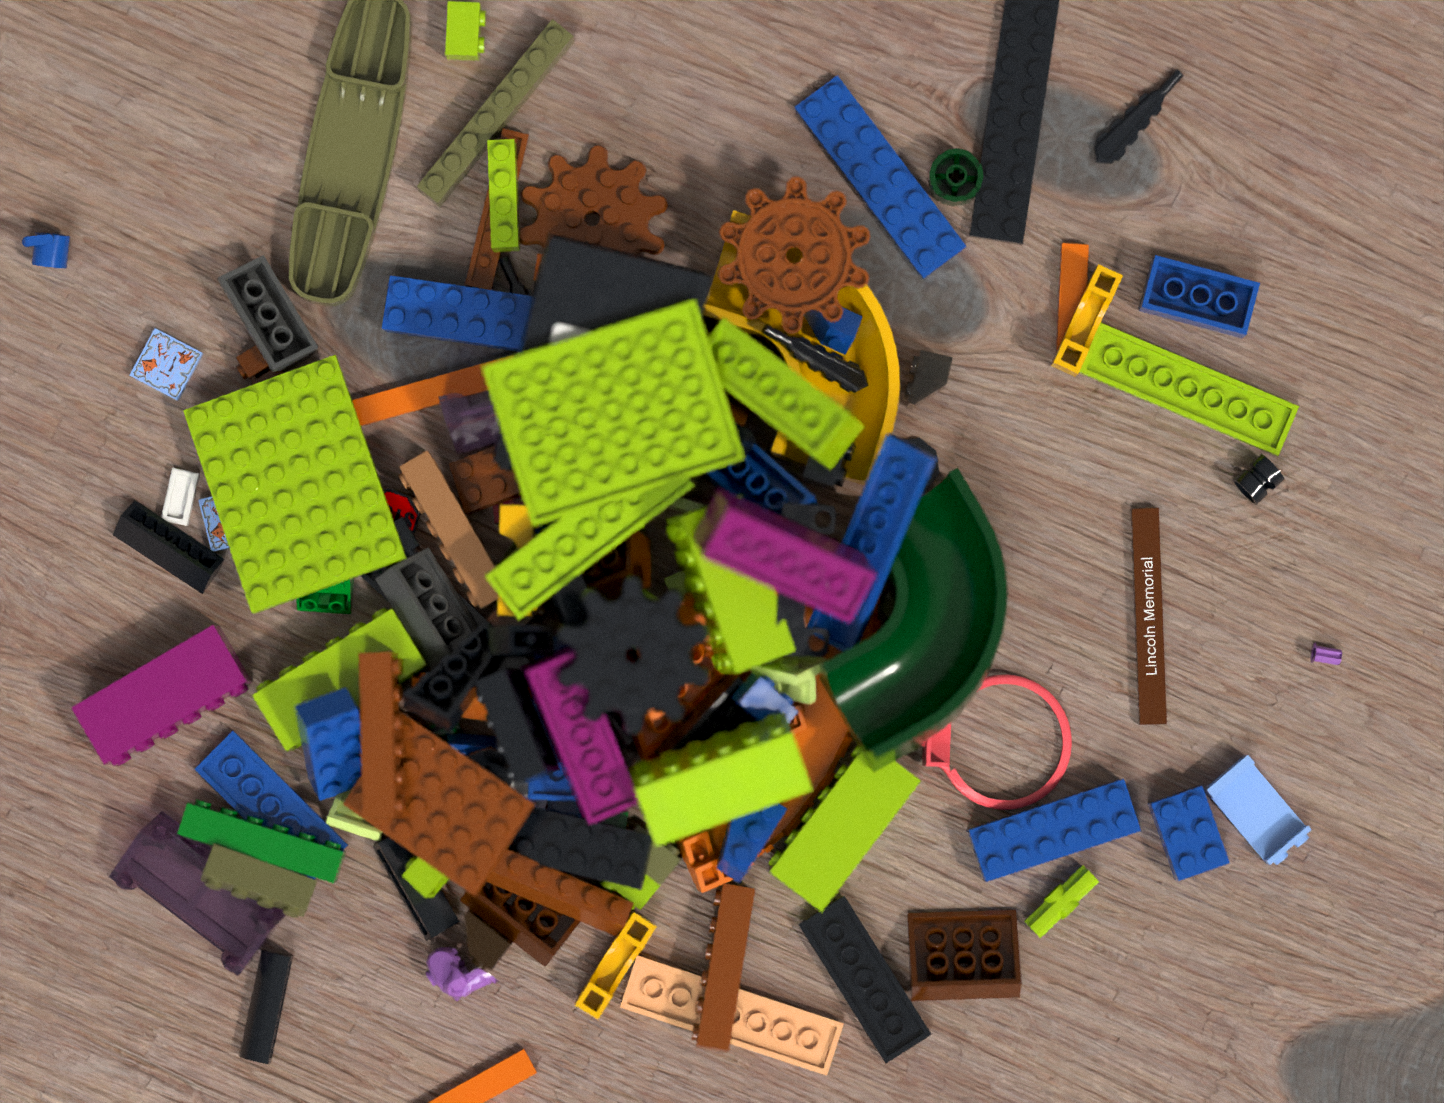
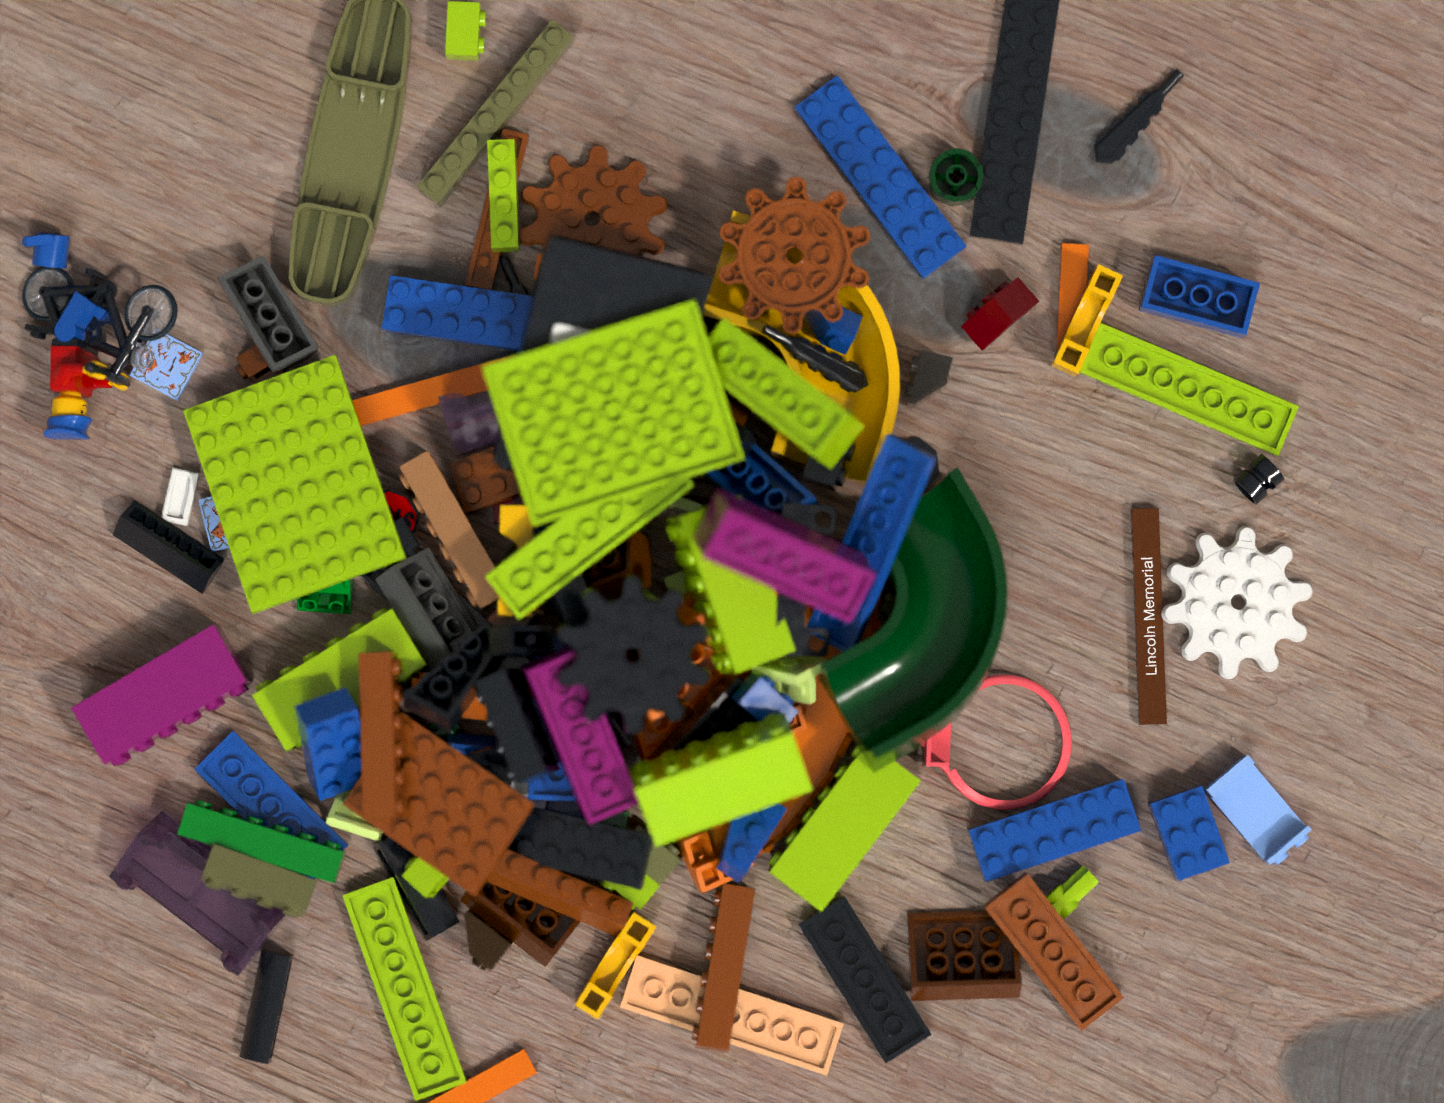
(80, 335): none -> piece
(404, 988): none -> lime plate
(452, 976): medium lavender head -> none
(998, 312): none -> dark red brick
(1053, 951): none -> dark orange plate
(1208, 609): none -> white plate
(1326, 655): medium lavender piece -> none

